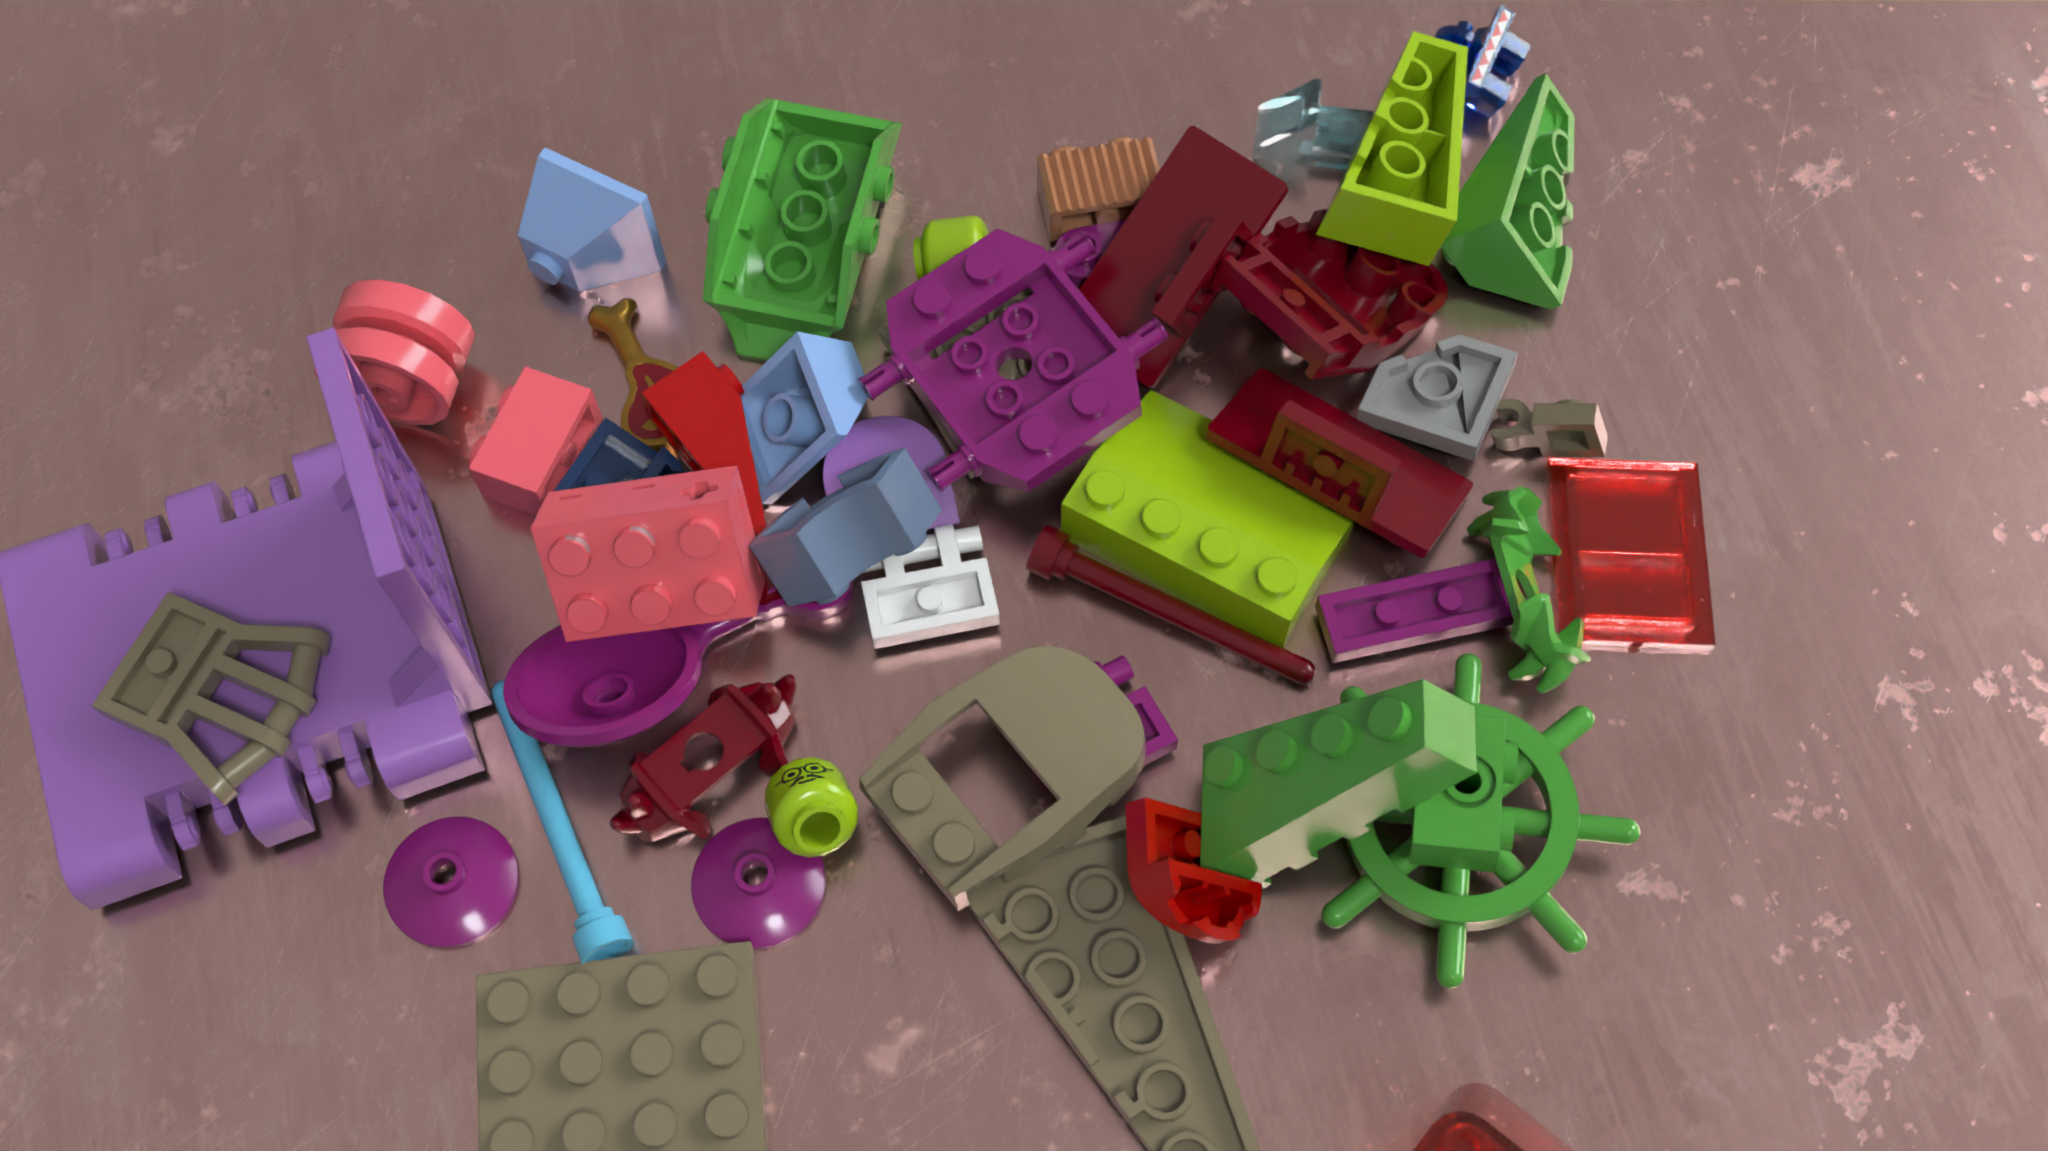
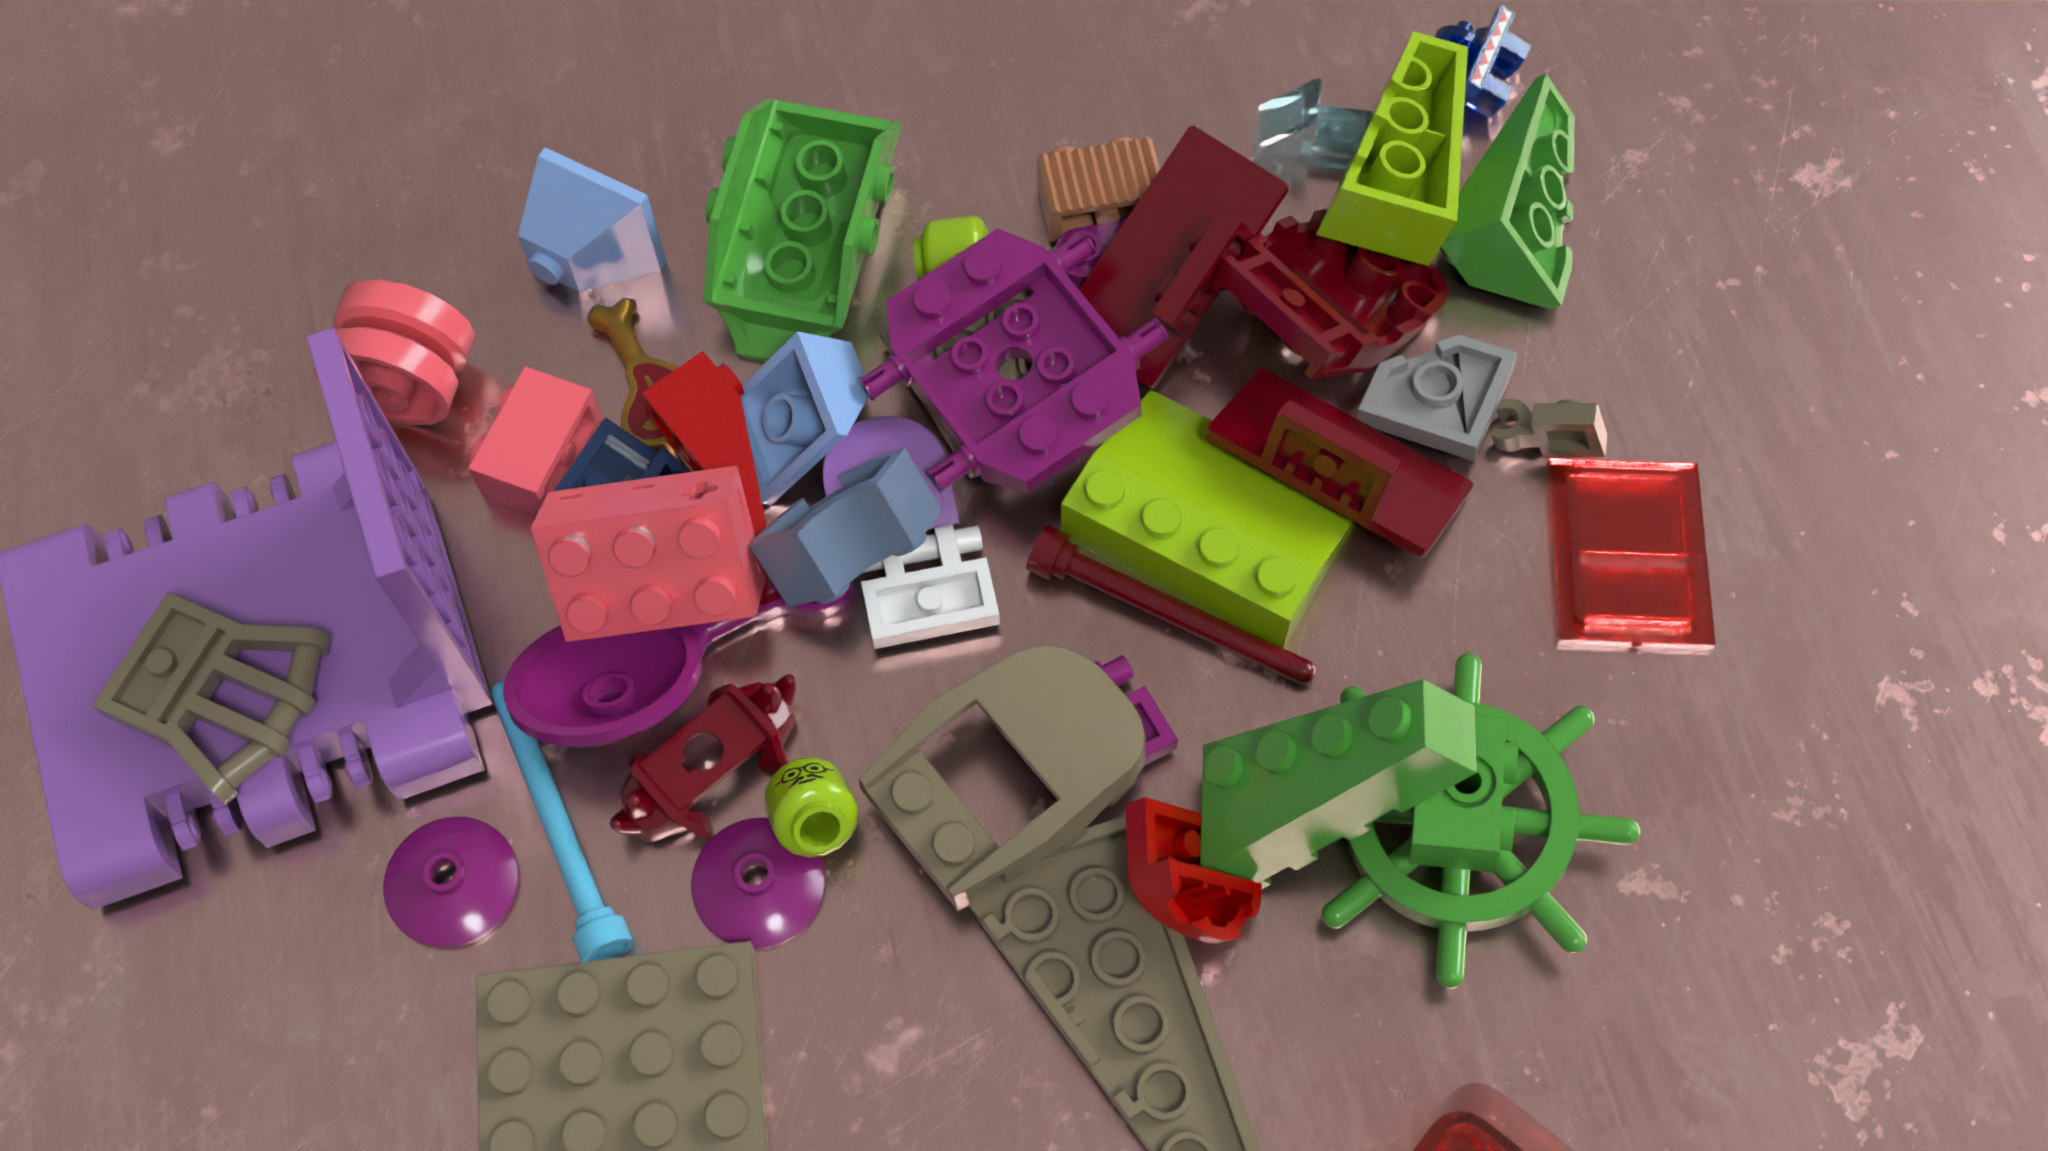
(1413, 610): magenta plate -> none
(1516, 539): bright green piece -> none

